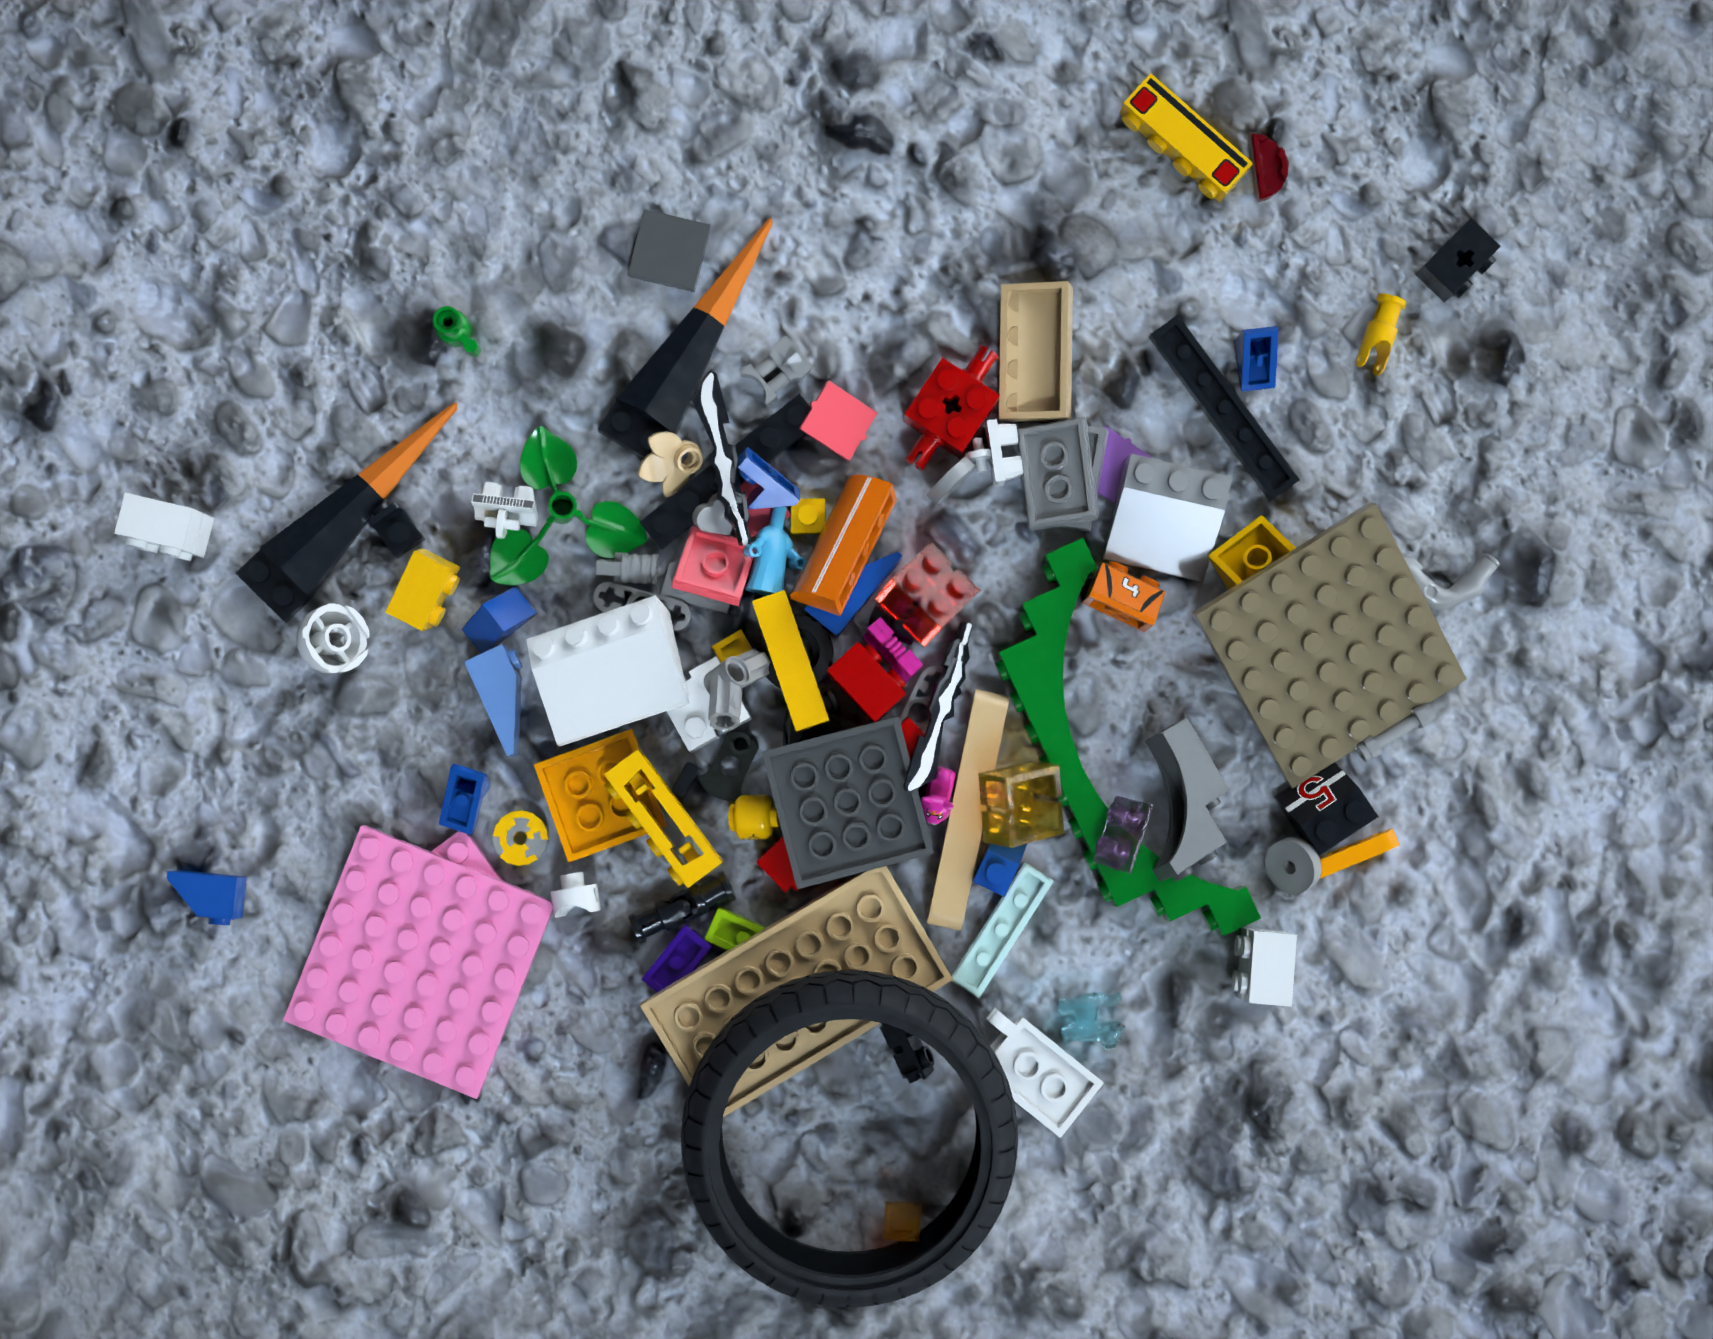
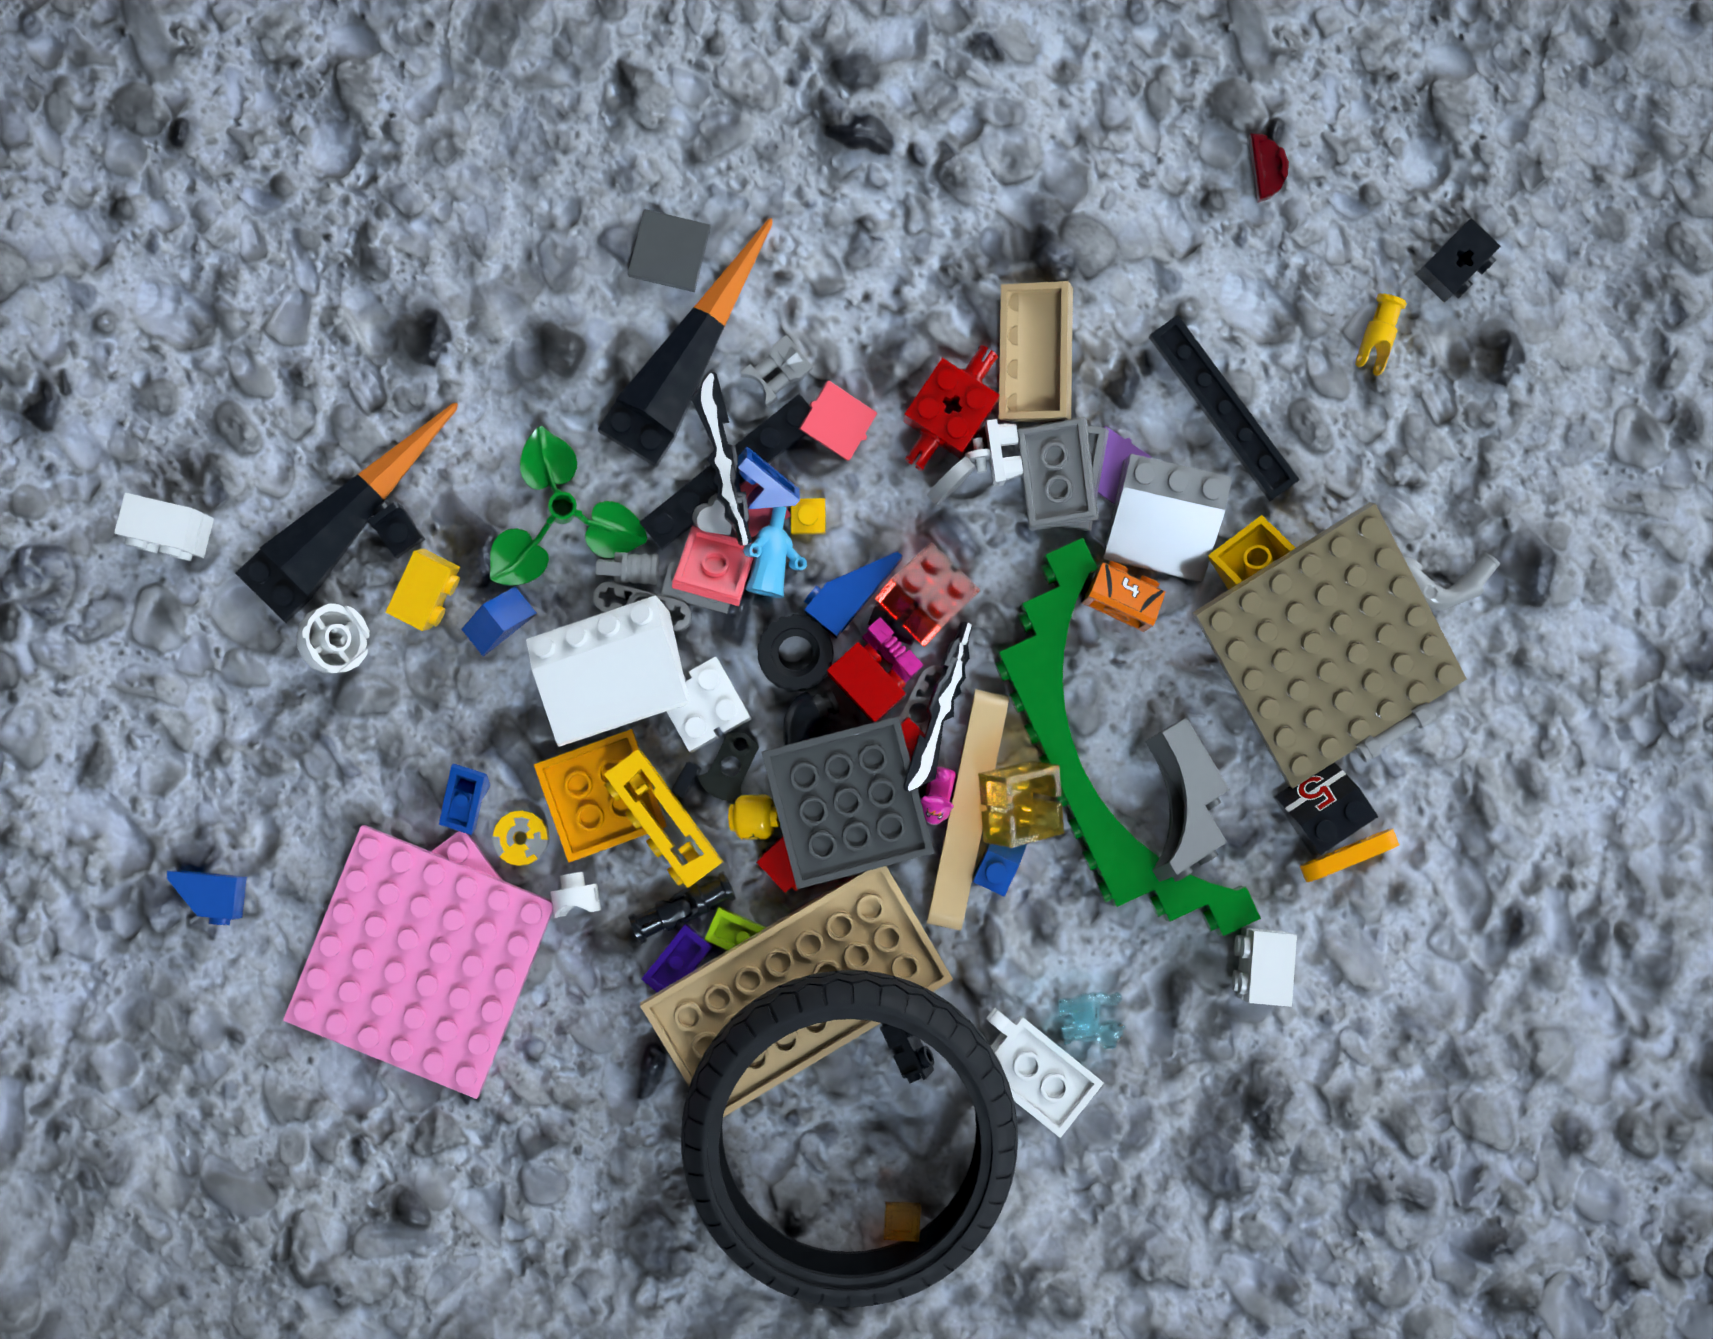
(455, 330): green piece -> none
(499, 687): medium blue slope -> none
(505, 512): white hips -> none
(665, 461): tan plate -> none
(726, 684): light grey piece -> none
(731, 646): yellow tile -> none
(790, 661): yellow tile -> none
(845, 544): orange brick -> none
(1001, 930): light aqua tile -> none
(1122, 834): hinge -> none
(1184, 138): yellow brick -> none
(1257, 358): blue slope -> none
(1305, 859): light grey piece -> none

